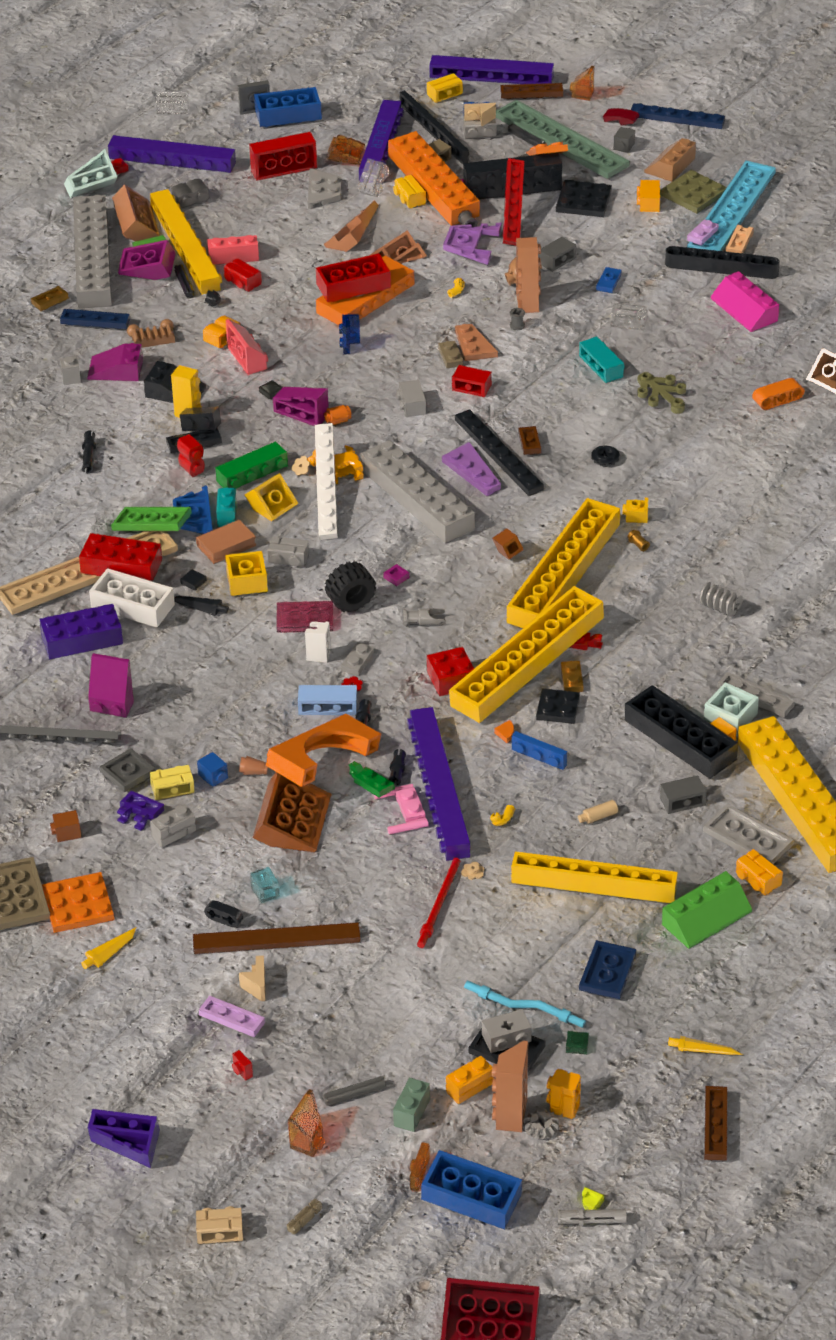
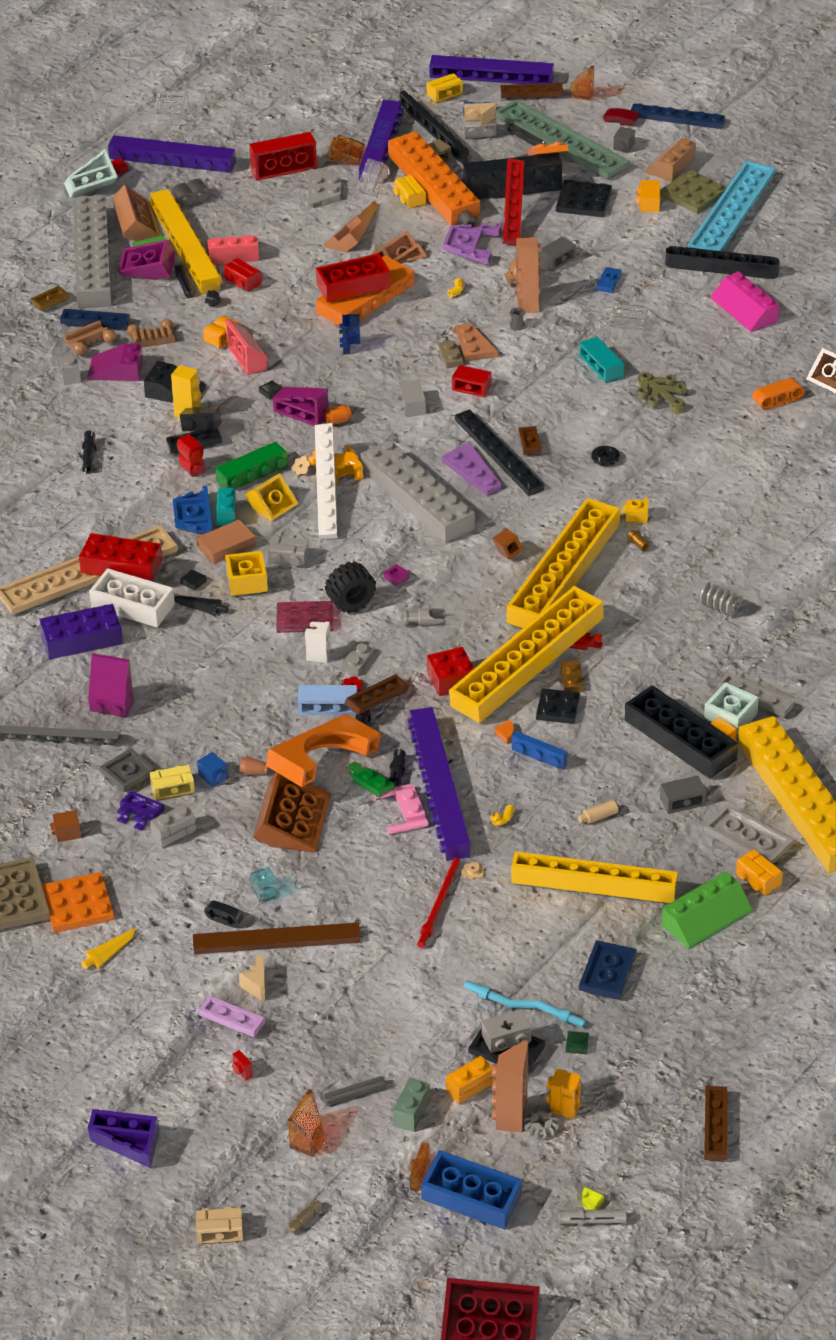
(81, 338): none -> medium nougat gear
(151, 519): bright green plate -> none
(246, 95): dark grey plate -> none
(287, 107): blue brick -> none
(376, 694): none -> reddish brown plate
(694, 1045): yellow bar -> none
(702, 232): lavender plate -> none
(740, 239): light nougat plate -> none

